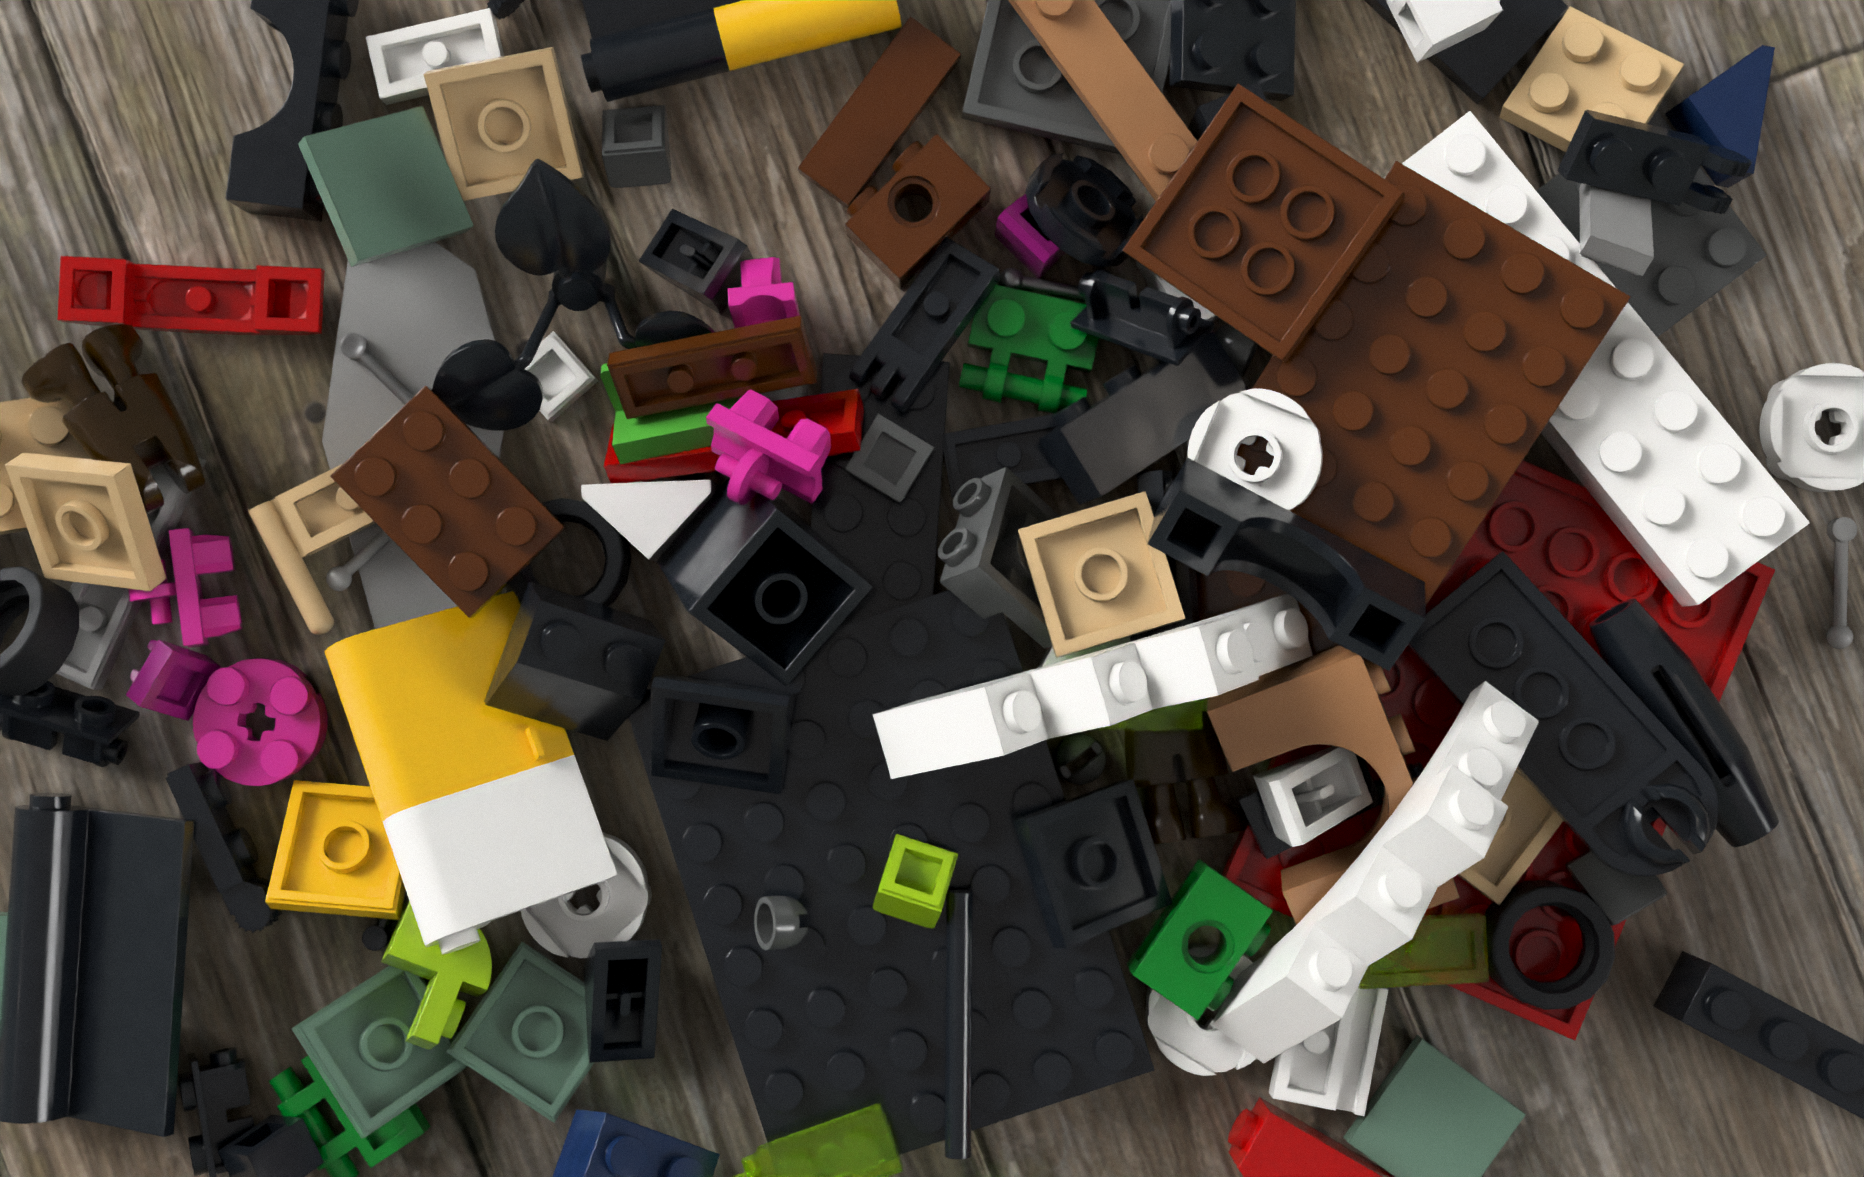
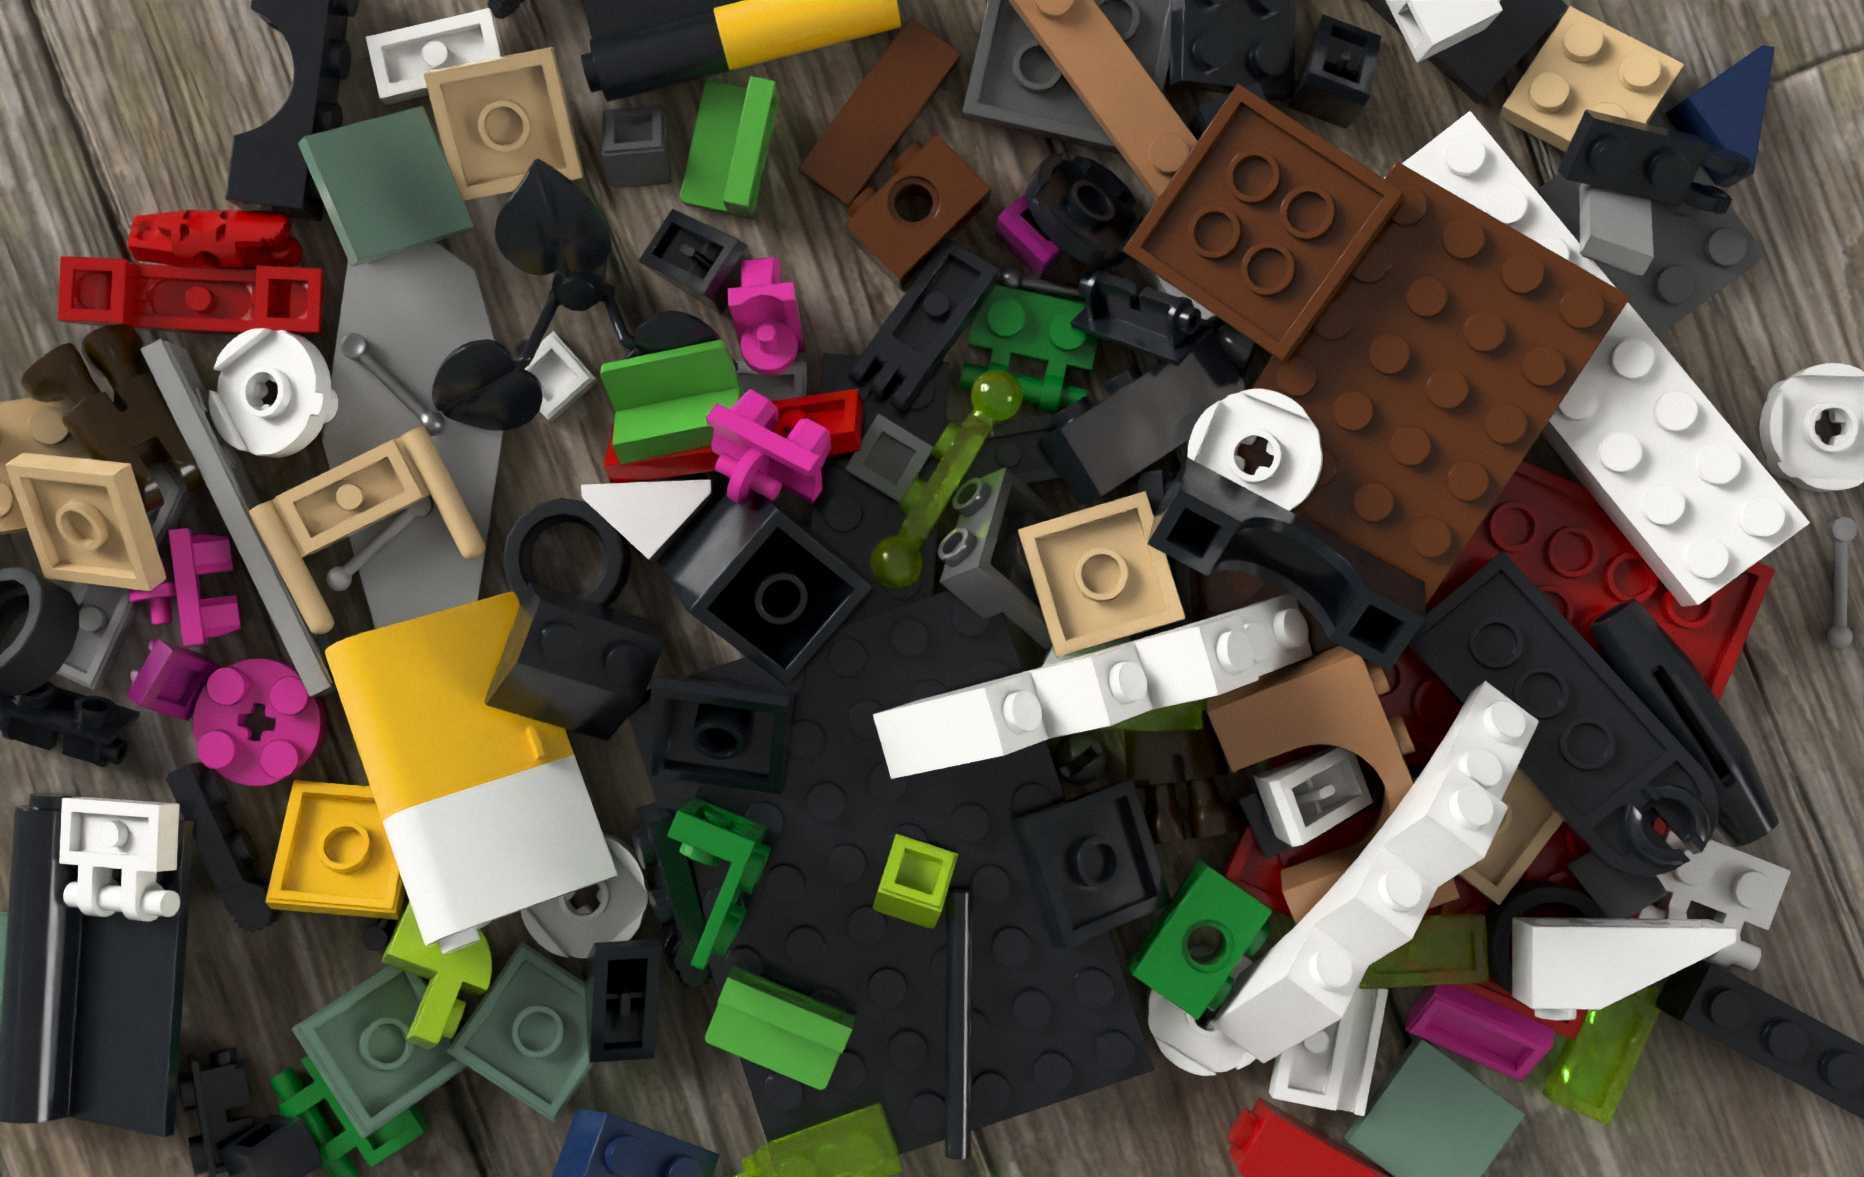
(123, 836): none -> white plate
(214, 239): none -> red hinge
(234, 498): none -> light grey tile
(302, 399): none -> white plate
(448, 501): reddish brown plate -> none
(675, 899): none -> black hinge
(706, 837): none -> green bracket
(712, 367): reddish brown tile -> none
(730, 146): none -> bright green panel
(778, 922): dark grey hinge -> none
(779, 1028): none -> bright green panel
(995, 398): none -> clear neon green plate
(1336, 72): none -> black slope
(1480, 1030): none -> dark pink tile
(1600, 1061): none -> clear neon green hinge
(1601, 960): none -> white slope
(1728, 882): none -> white plate

